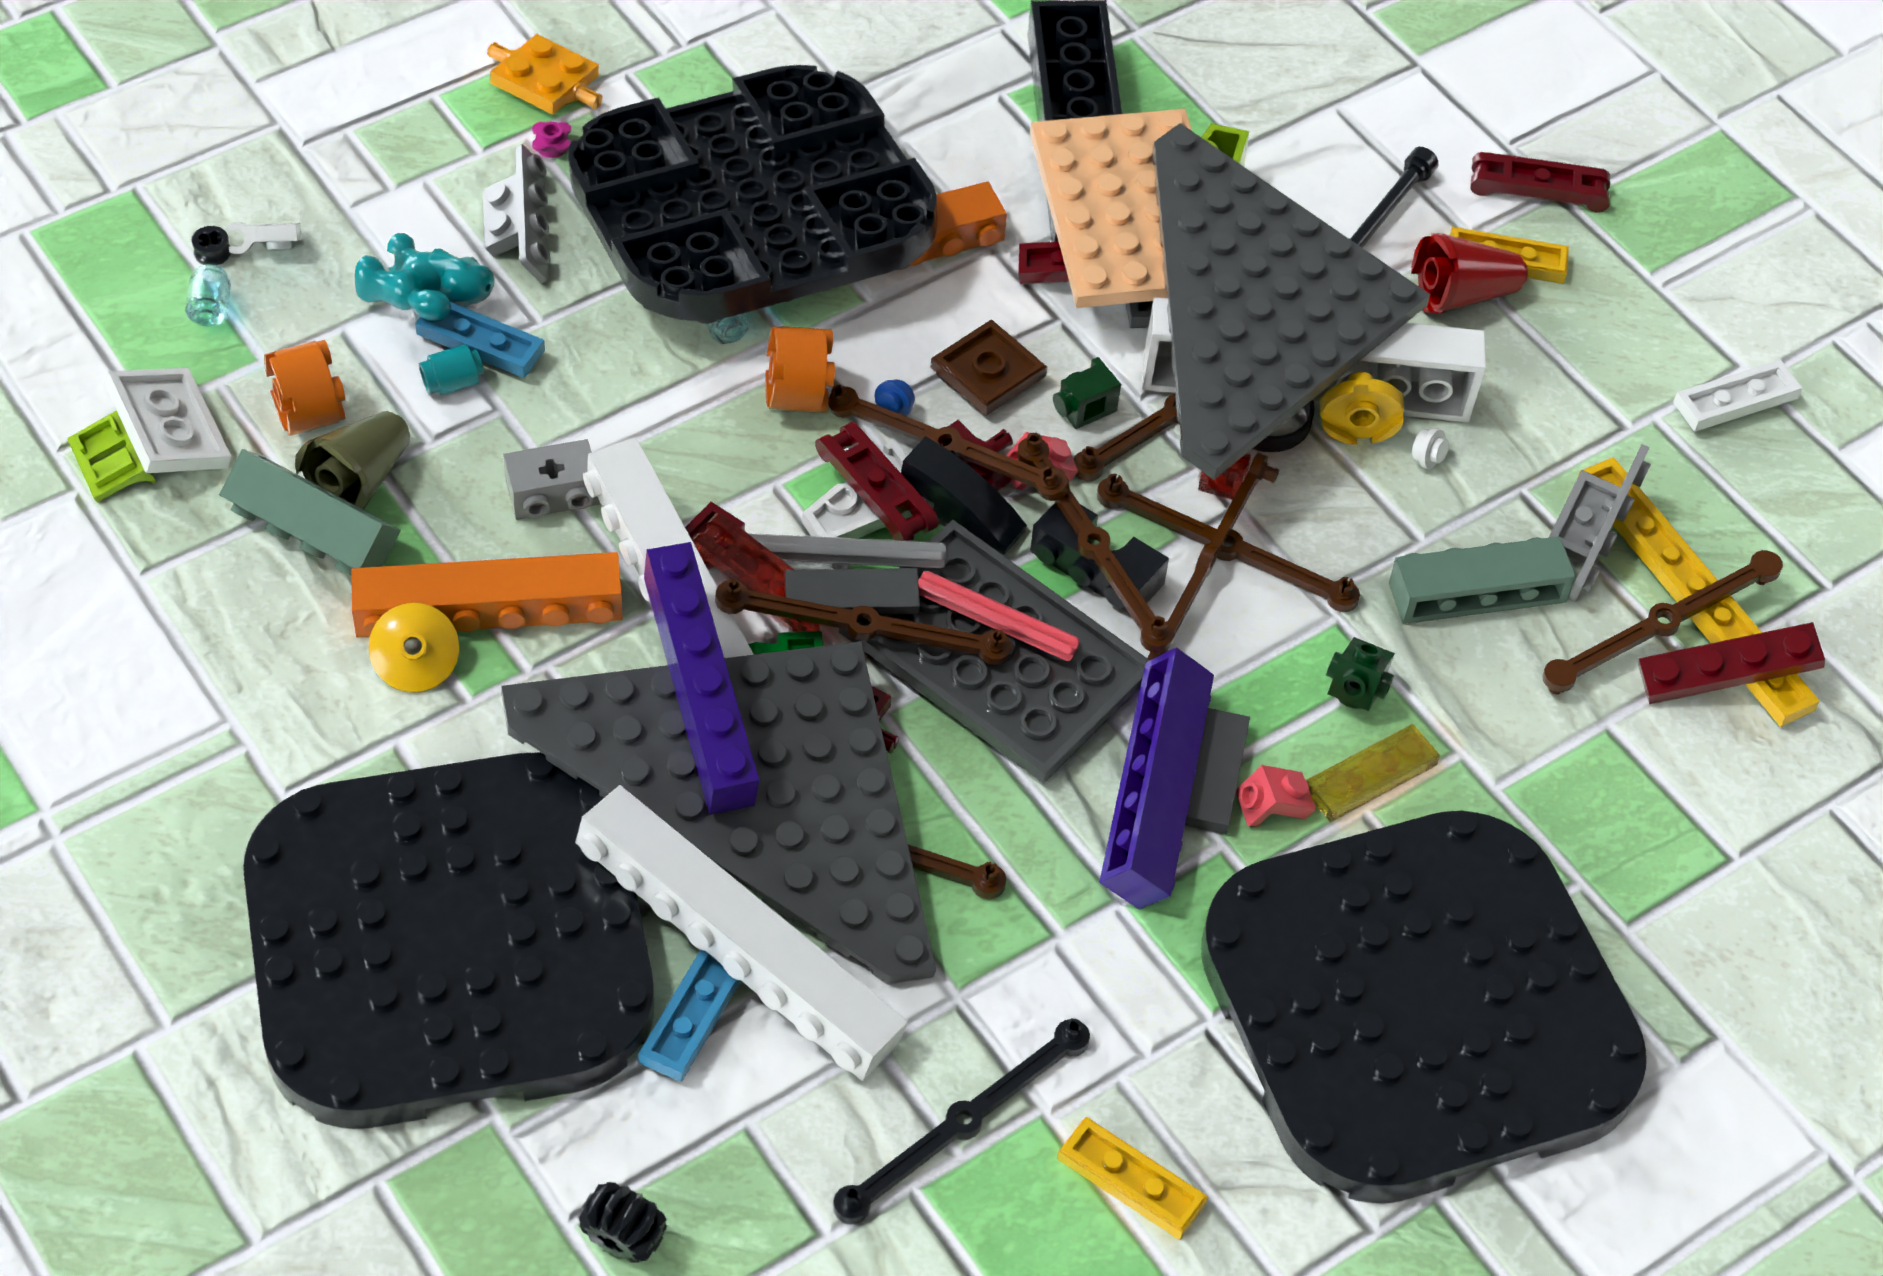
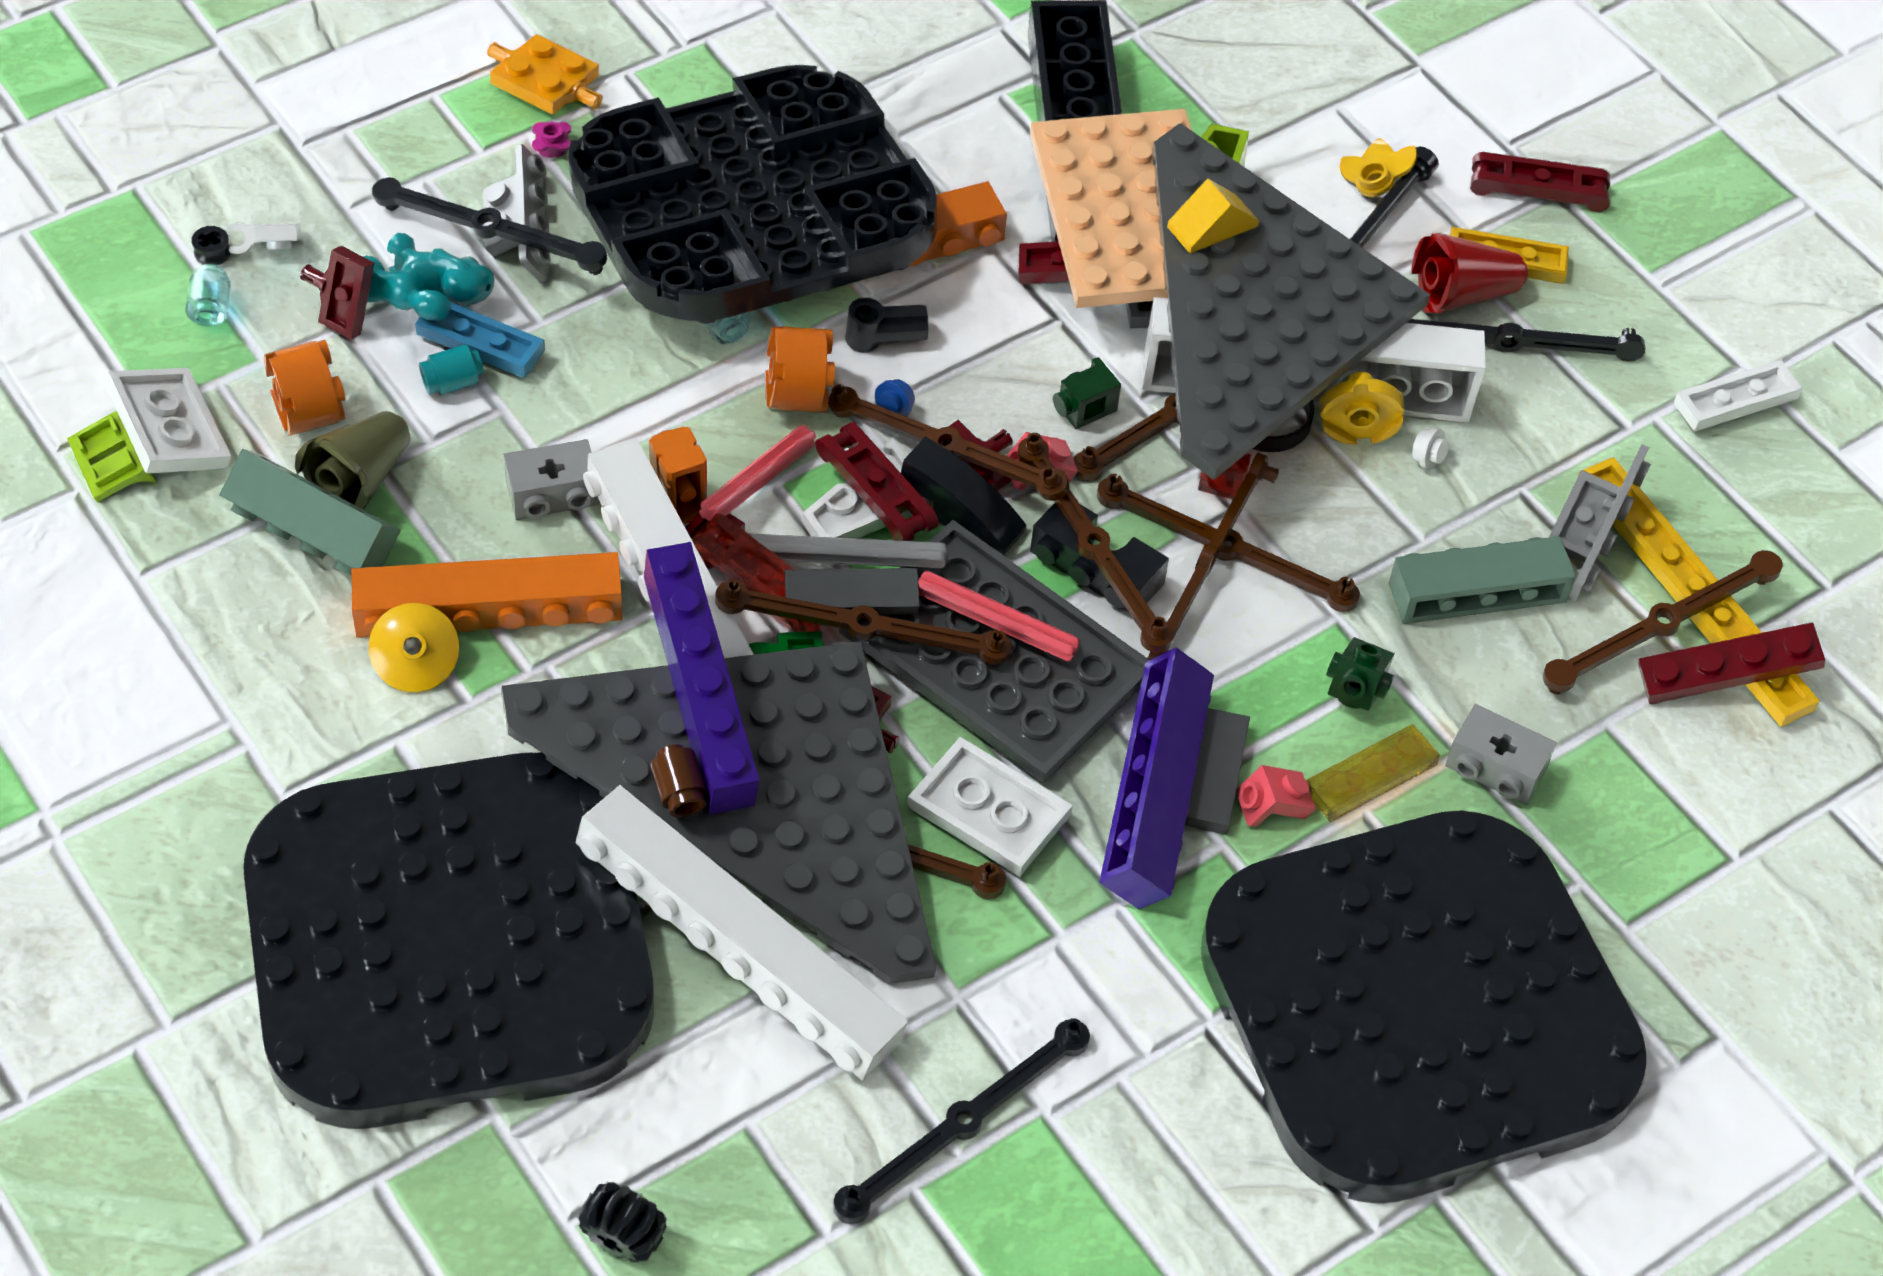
(342, 290): none -> dark red plate
(589, 256): none -> black piece
(679, 780): none -> reddish brown brick
(680, 469): none -> orange brick
(688, 1018): dark azure plate -> none
(758, 473): none -> coral axle
(873, 323): none -> black piece
(988, 367): reddish brown plate -> none
(989, 806): none -> white plate
(1132, 1178): yellow tile -> none
(1210, 217): none -> yellow slope
(1378, 167): none -> yellow plate
(1500, 754): none -> light grey brick
(1626, 347): none -> black piece

